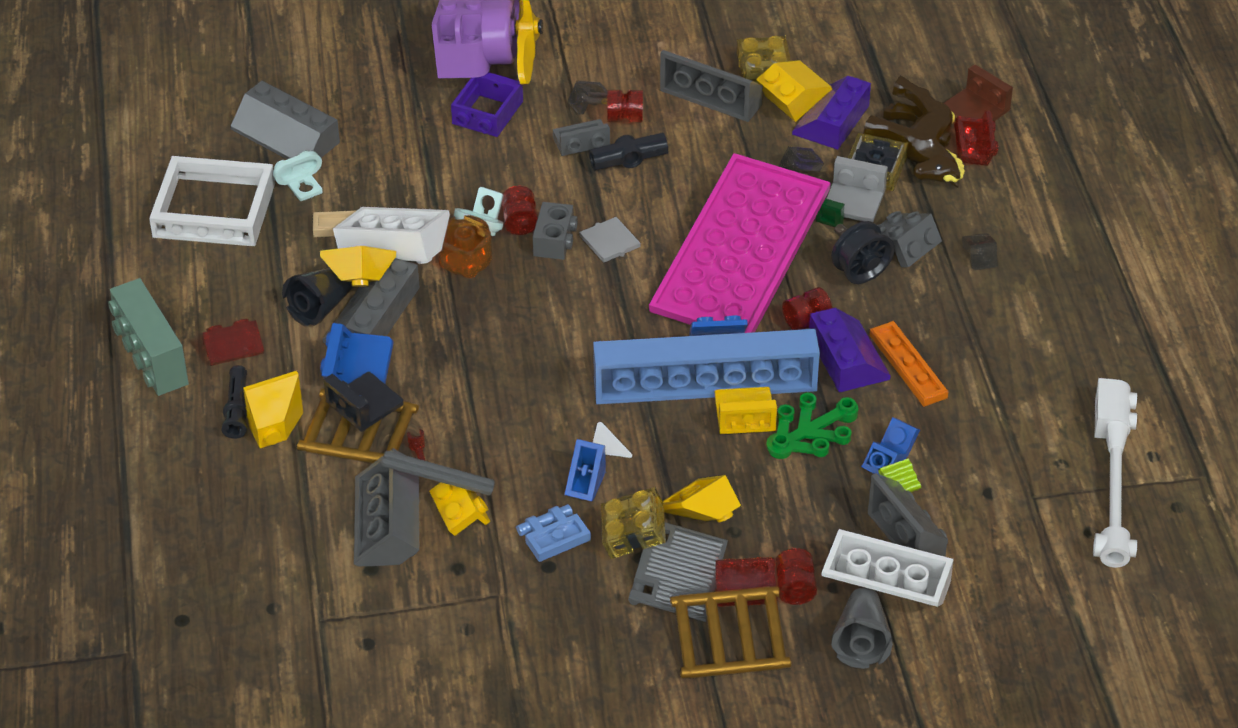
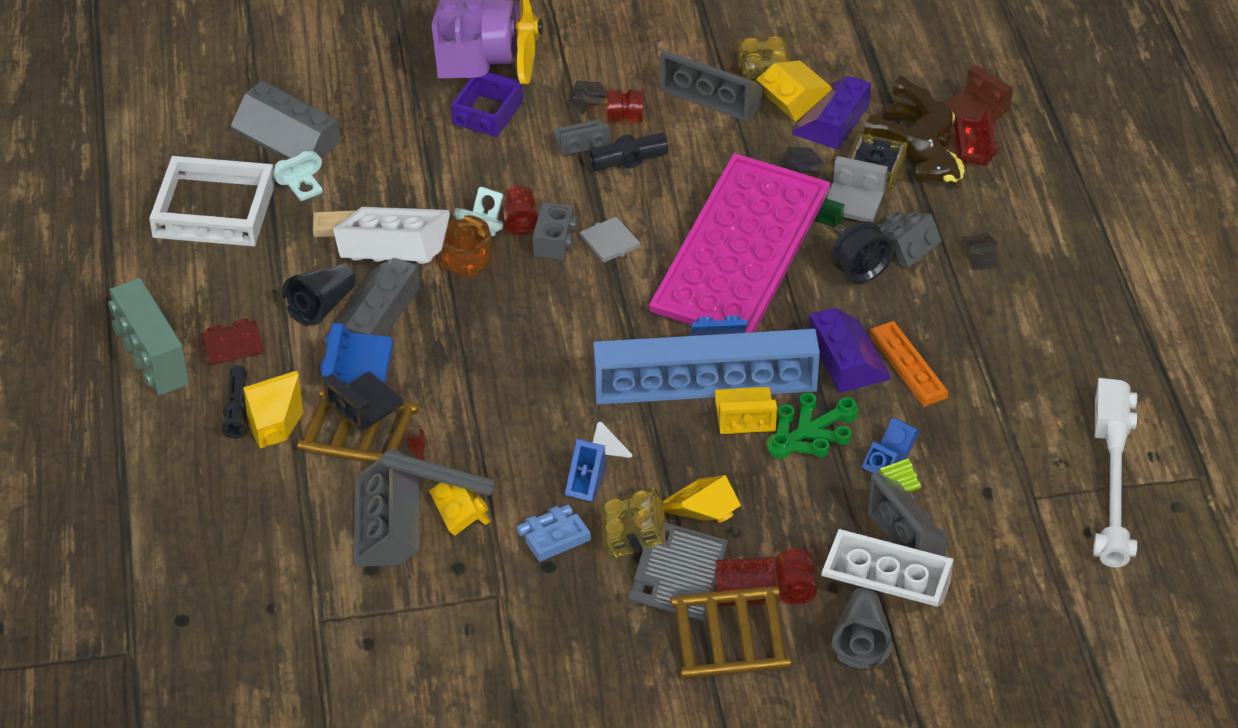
(358, 263): yellow slope -> none
(798, 308): clear red wheel -> none

